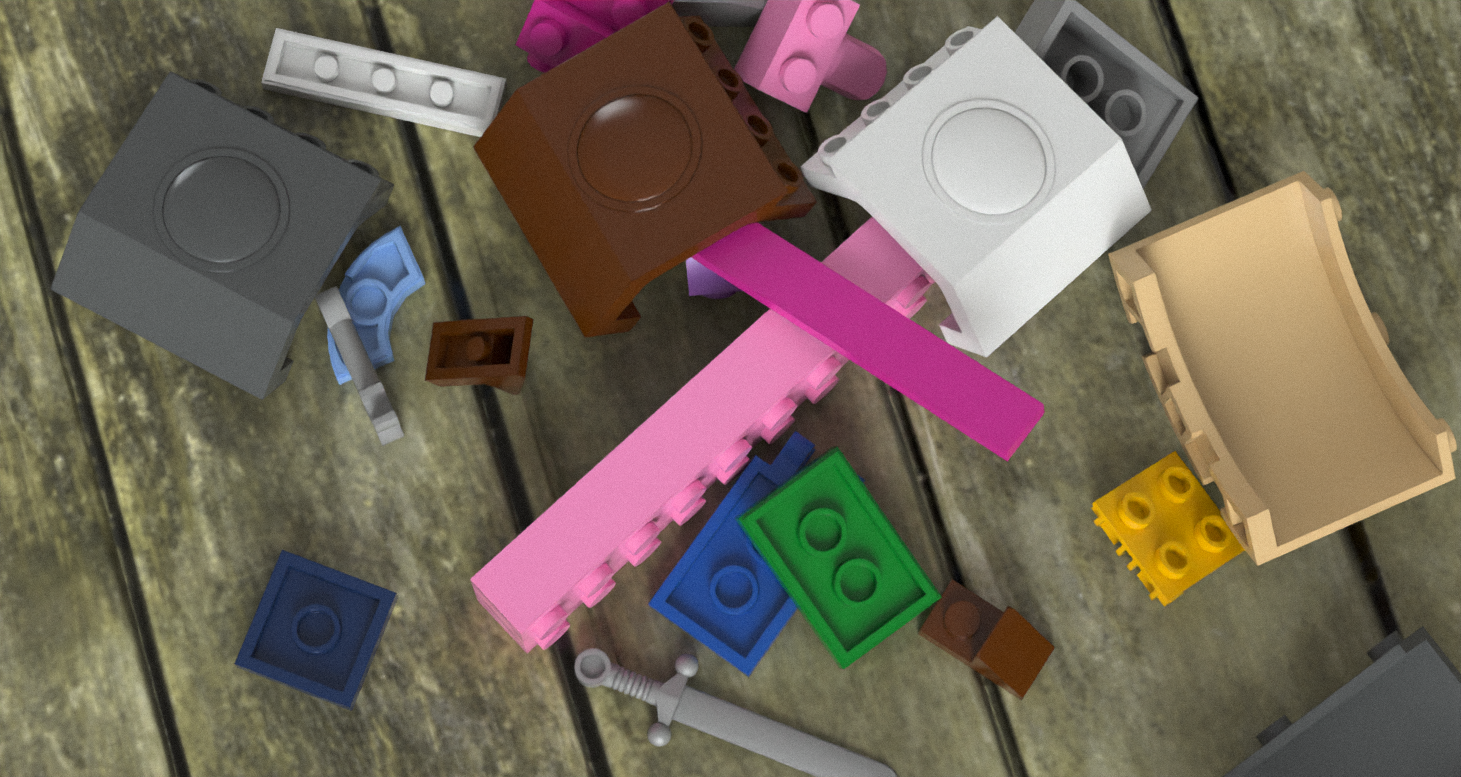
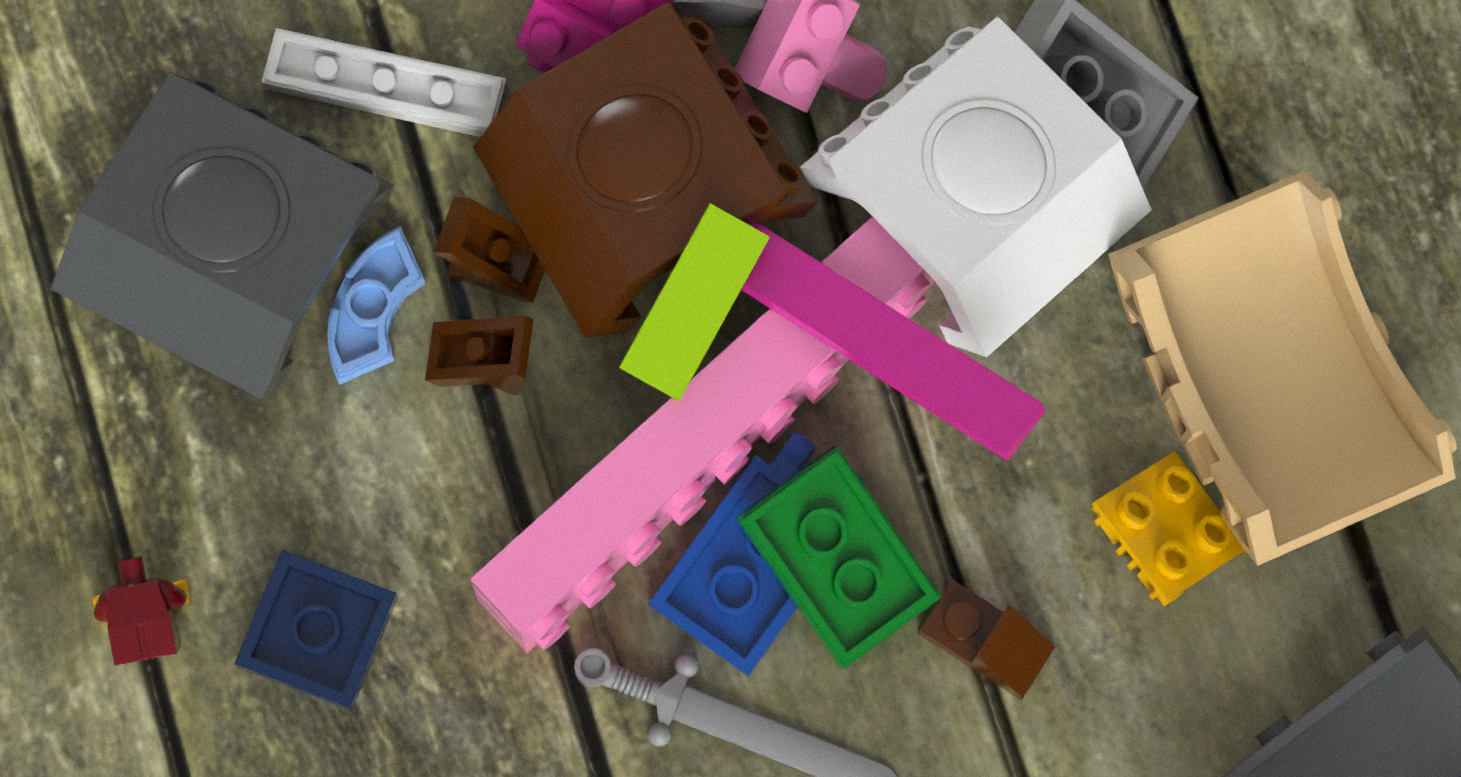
(141, 613): none -> dark red piece
(359, 366): light grey bar -> none
(488, 251): none -> reddish brown slope
(694, 302): none -> lime piece

